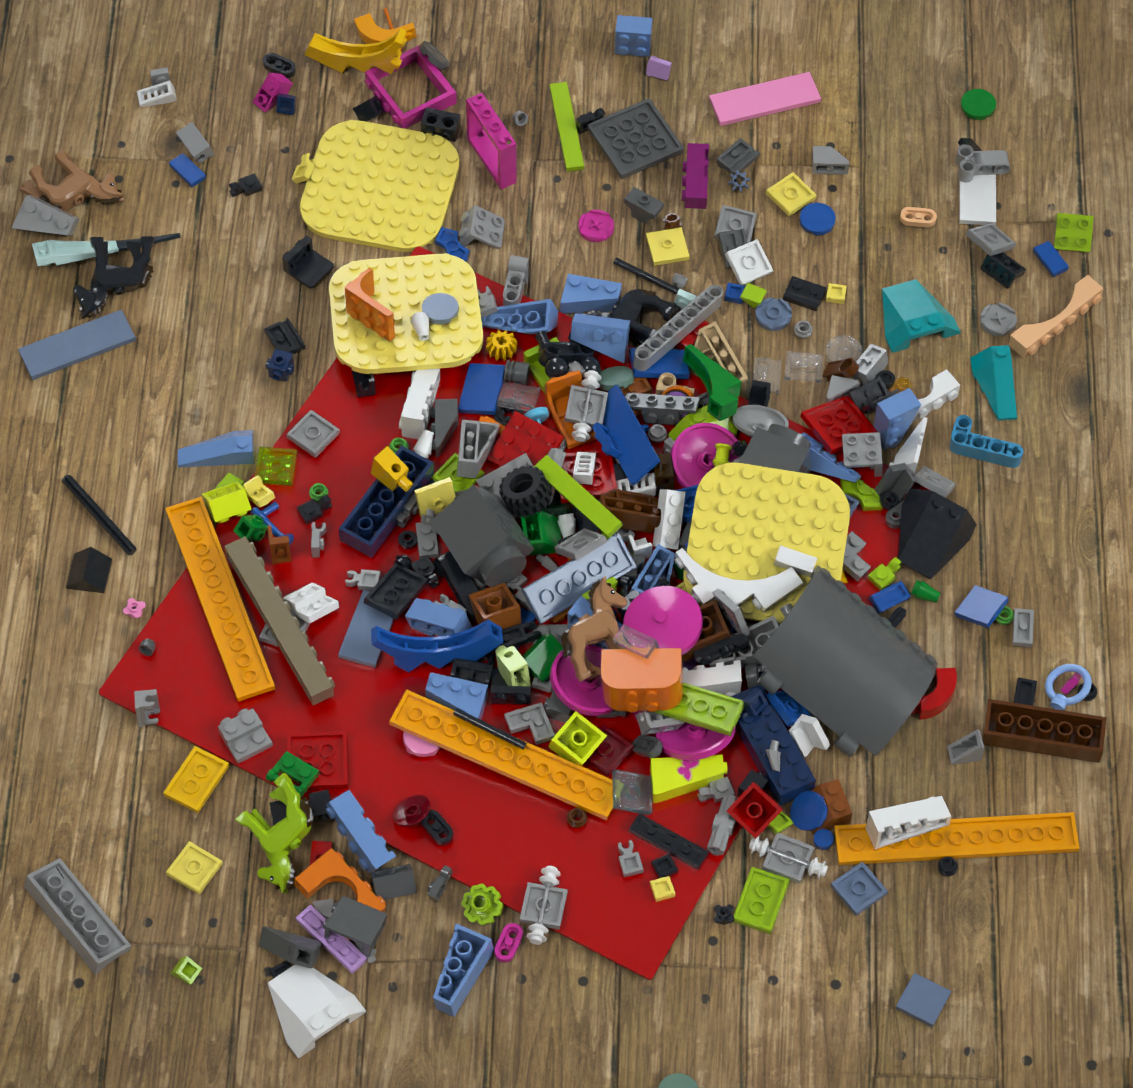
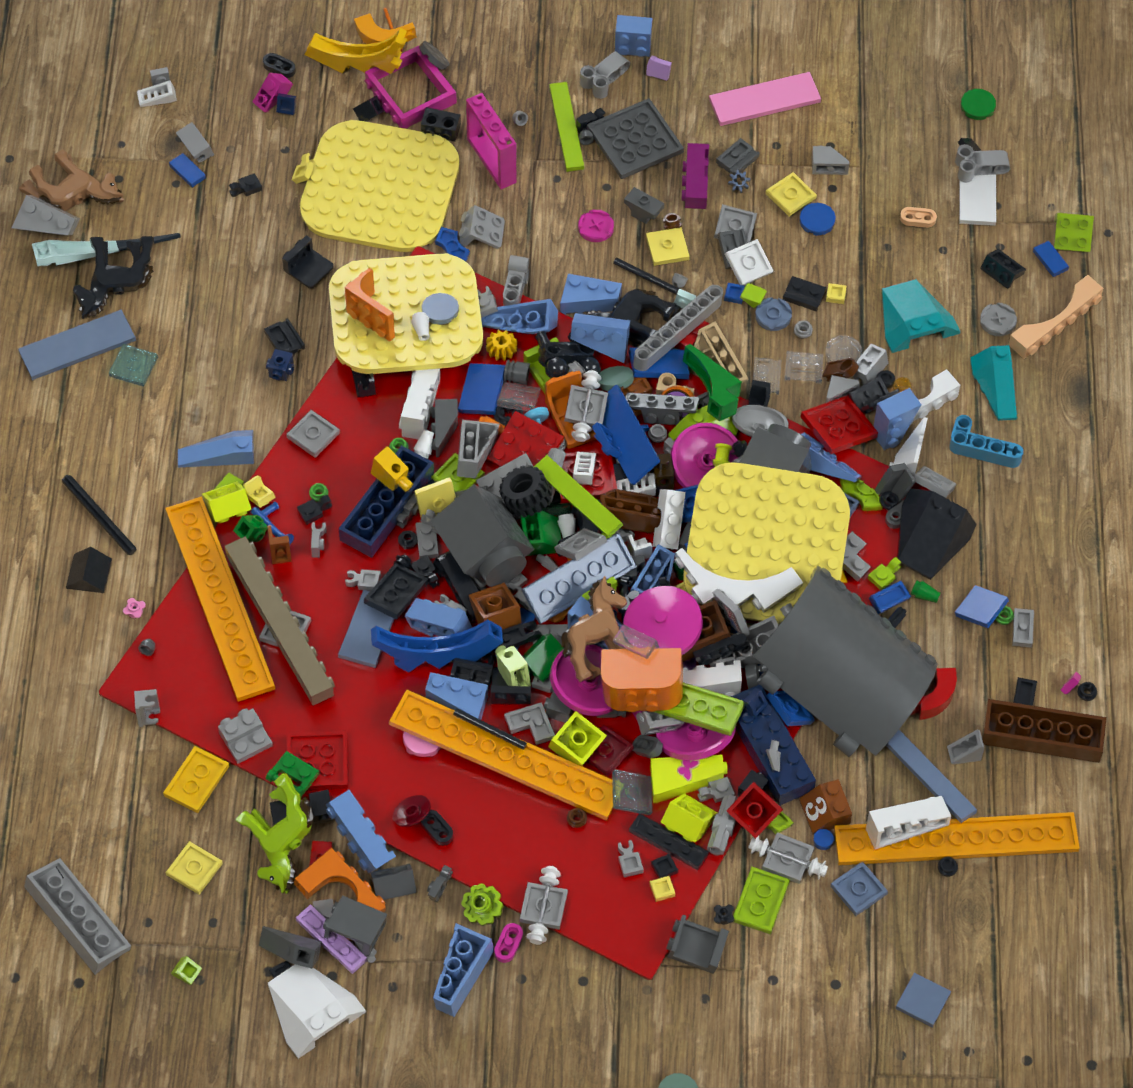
(133, 365): none -> clear light blue tile
(276, 465): clear neon green plate -> none
(311, 602): white slope -> none
(586, 137): none -> dark grey hinge
(603, 74): none -> light grey piece
(688, 817): none -> neon yellow slope
(696, 945): none -> dark grey panel
(800, 562): white panel -> none
(808, 734): white panel -> none
(808, 811): blue tile -> none
(863, 451): light grey bracket -> none
(930, 776): none -> sand blue tile
(991, 239): light grey plate -> none
(1059, 701): light blue piece -> none

